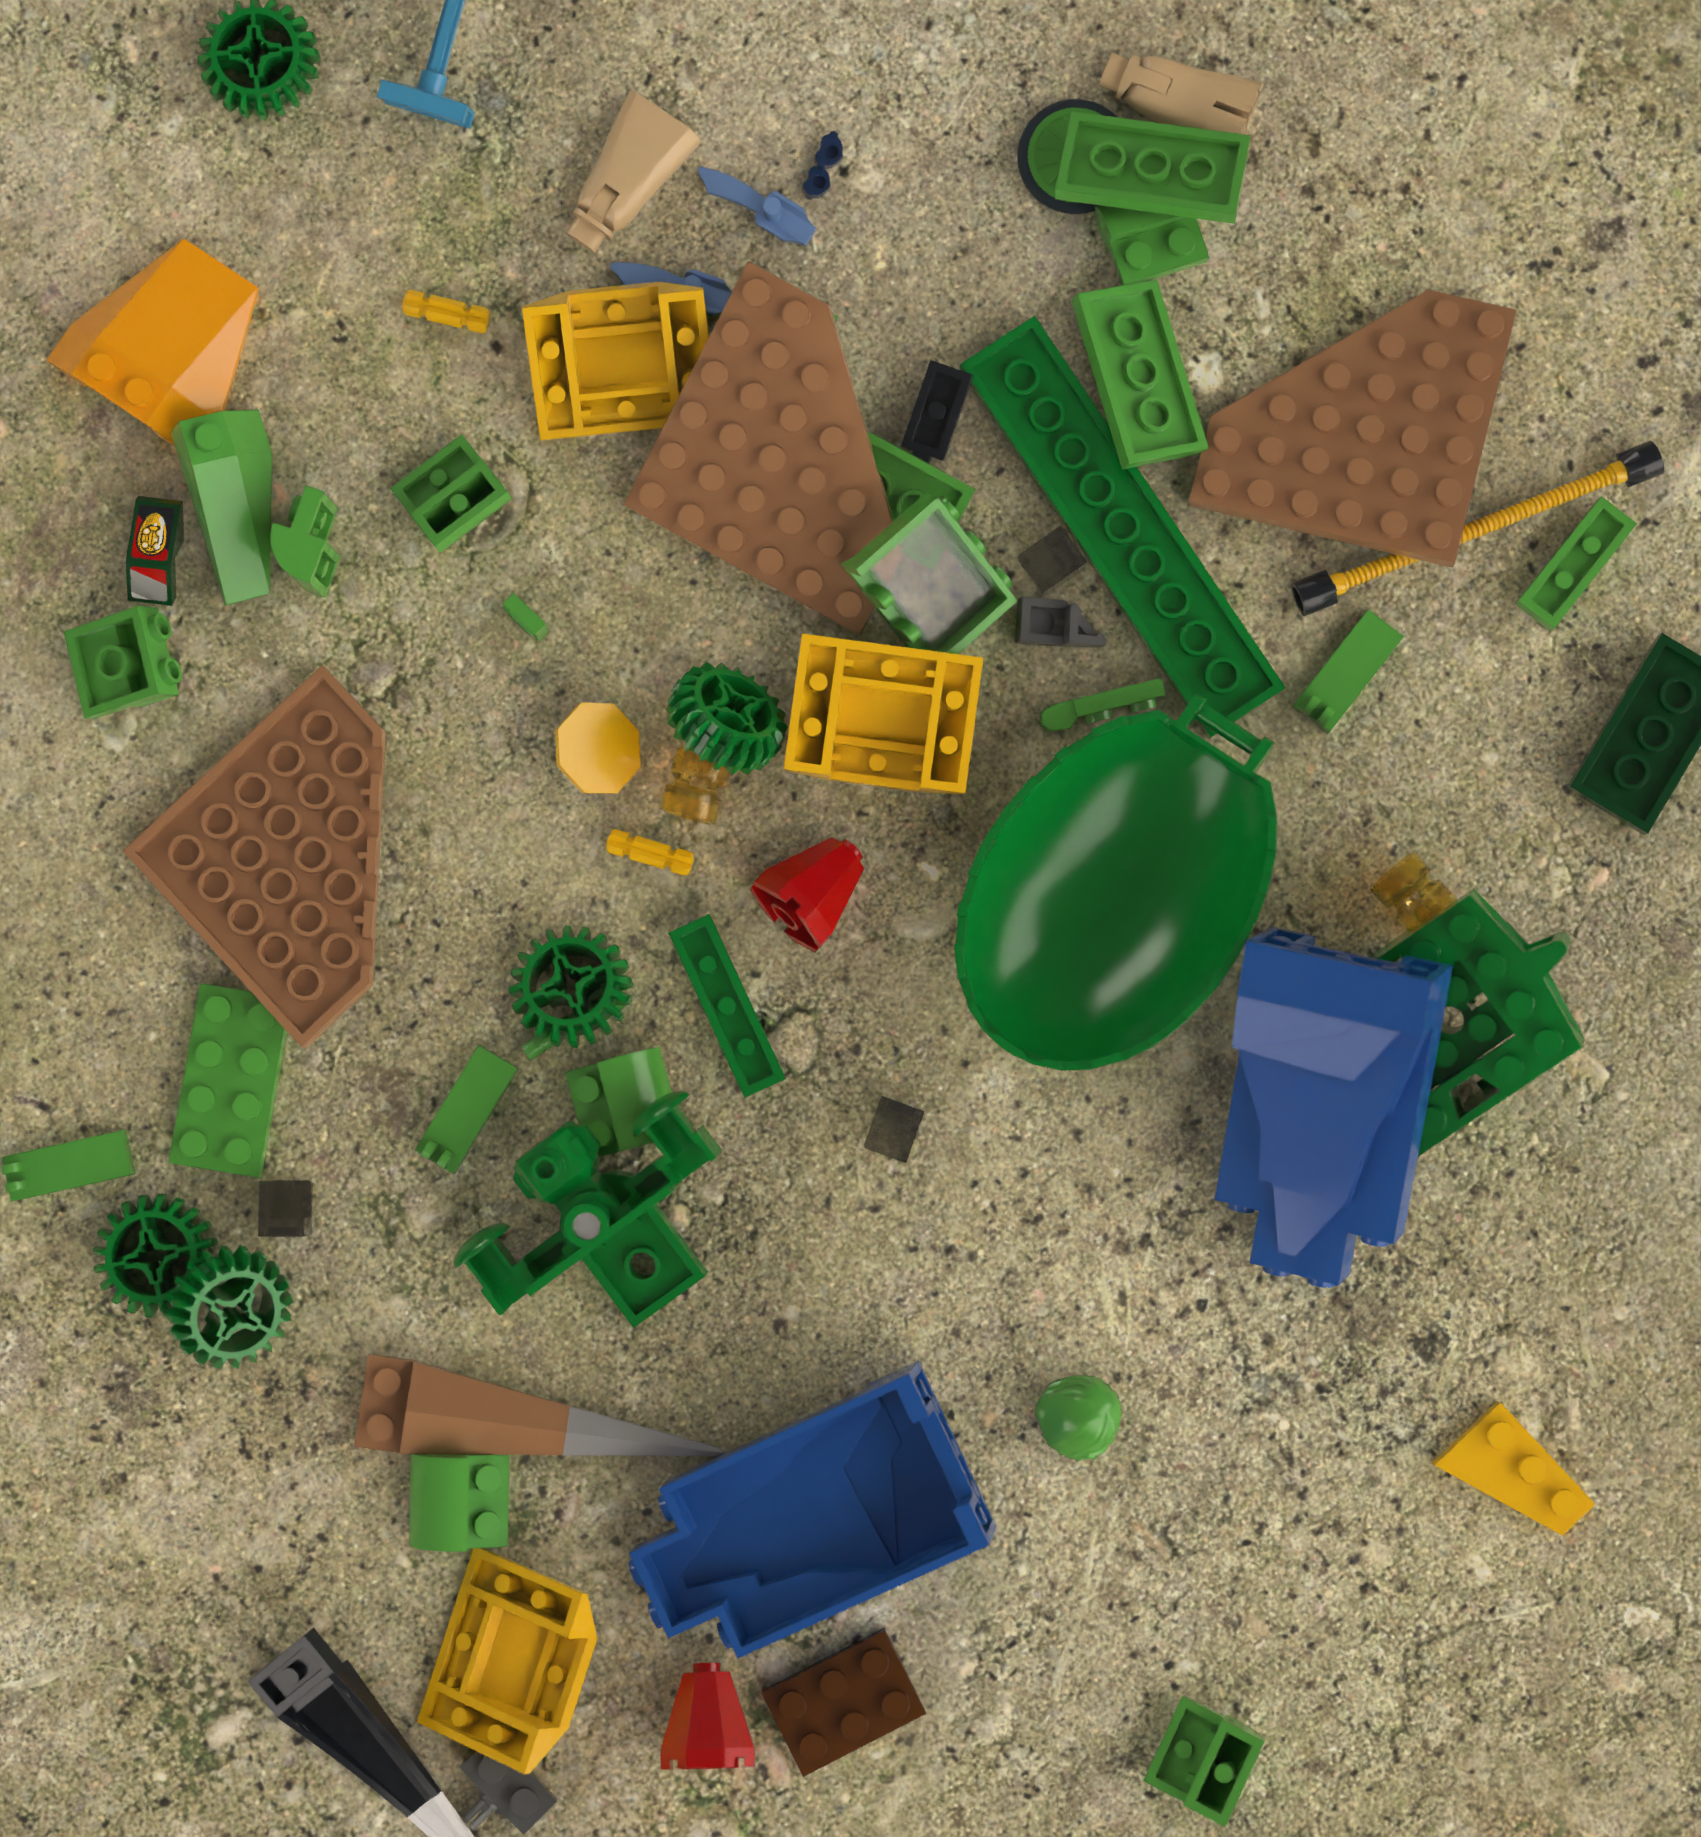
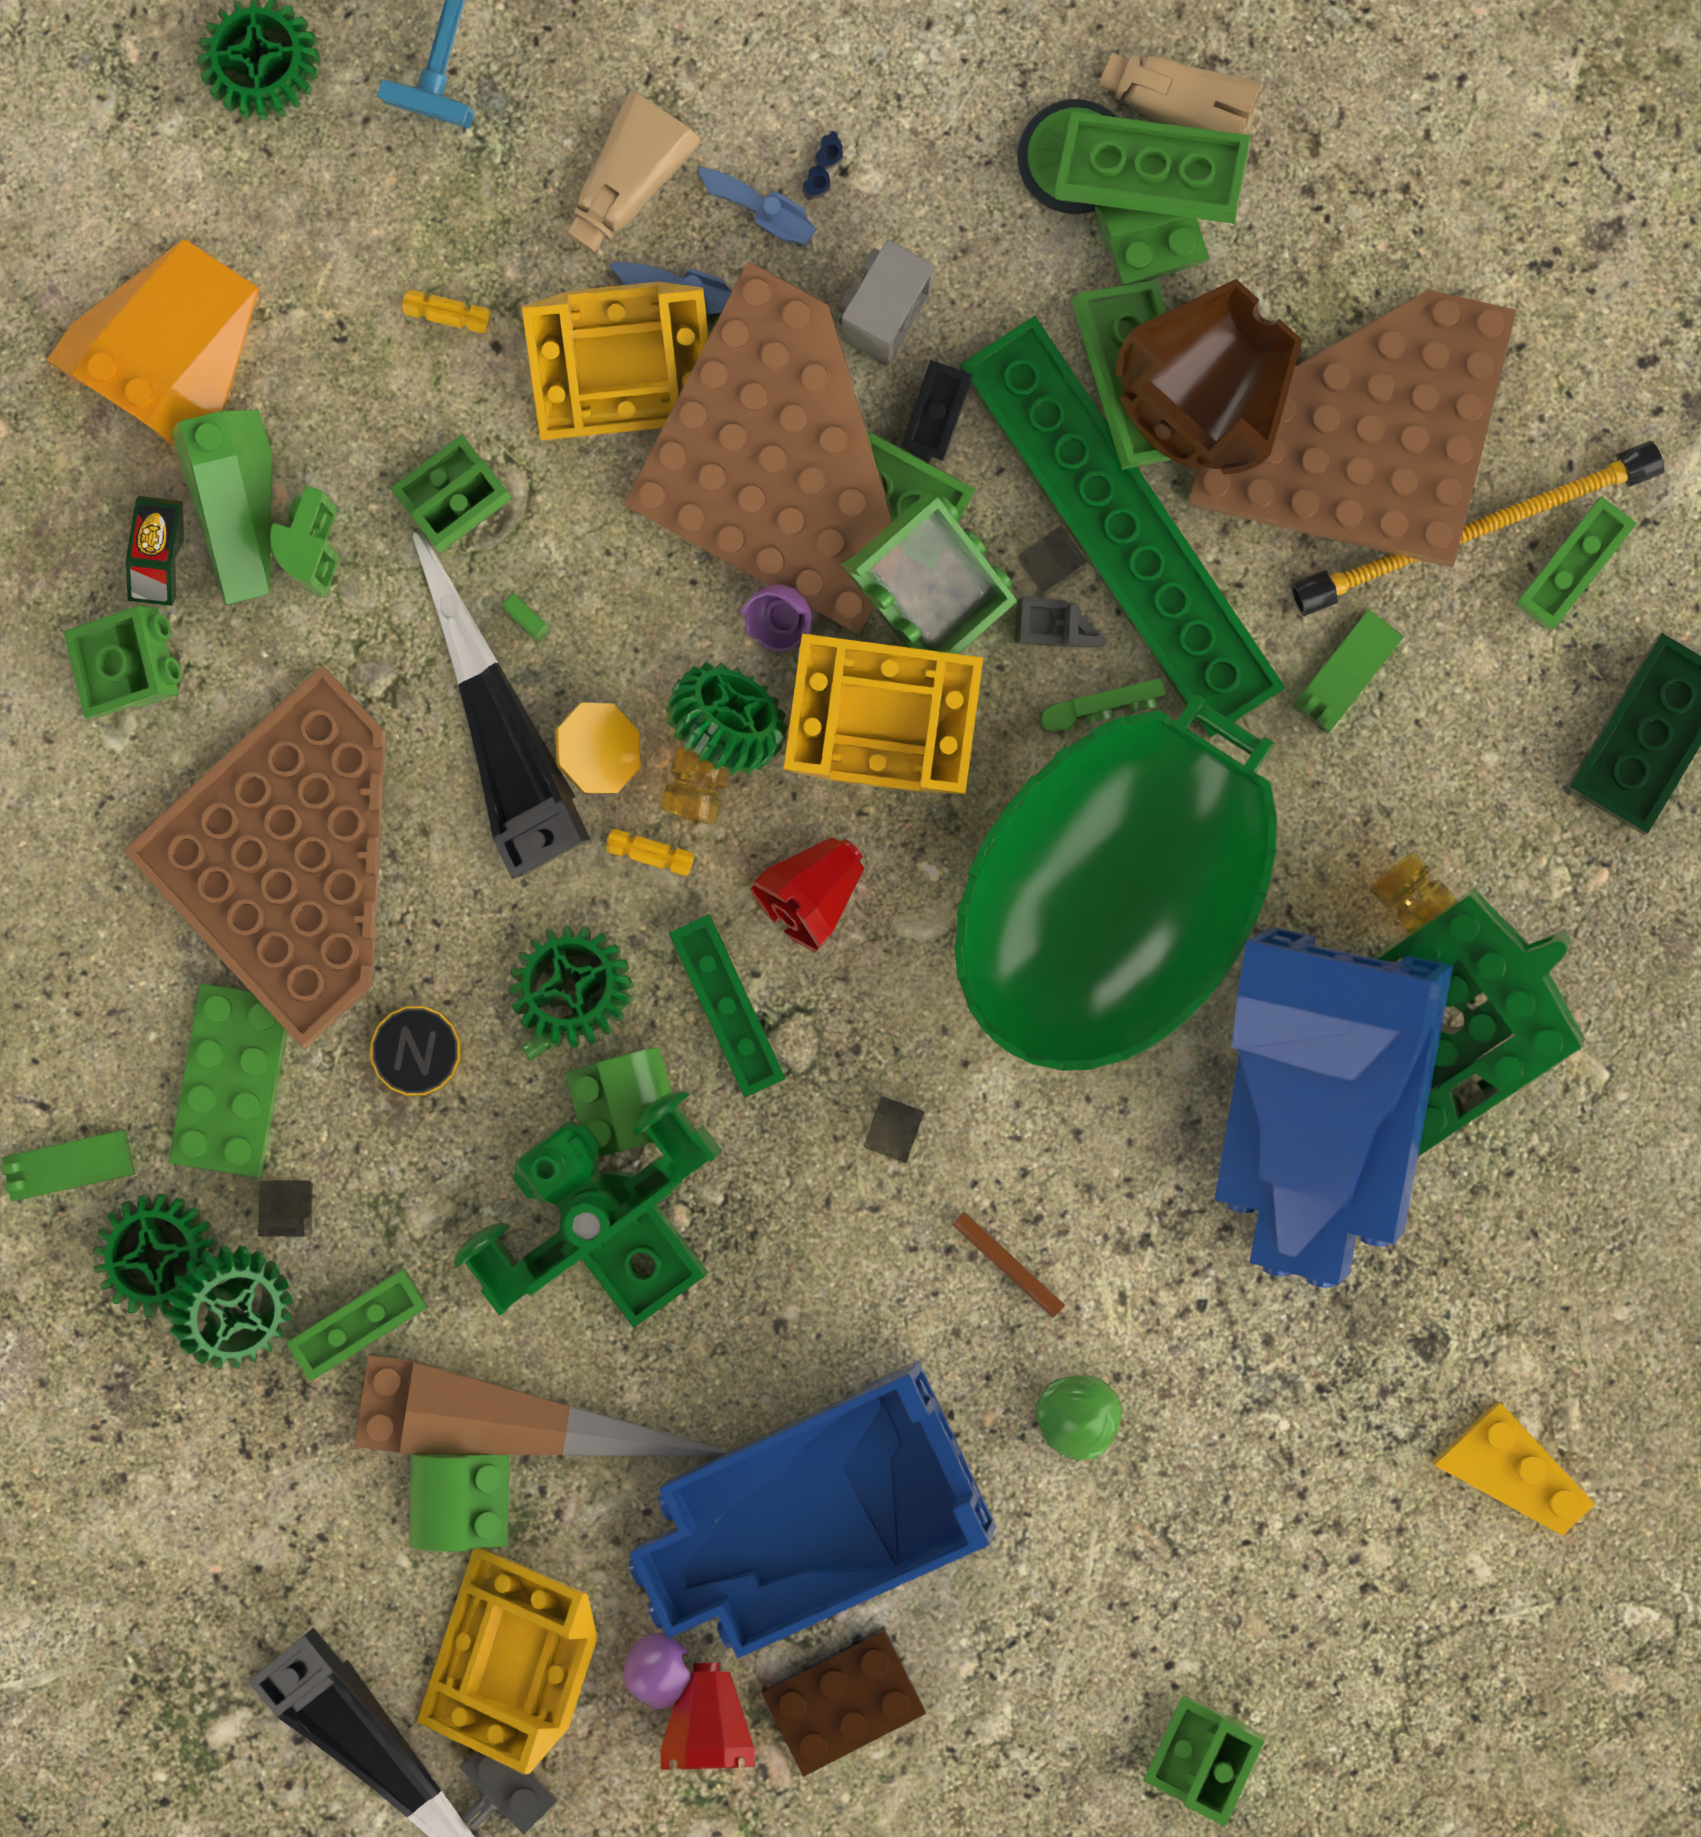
(357, 1324): none -> bright green plate
(416, 1050): none -> black tile
(466, 1109): bright green hinge -> none
(522, 786): none -> black plate
(656, 1670): none -> medium lavender hair
(777, 617): none -> medium lavender hair
(886, 302): none -> light grey brick
(1008, 1264): none -> dark orange bar
(1209, 380): none -> reddish brown cone

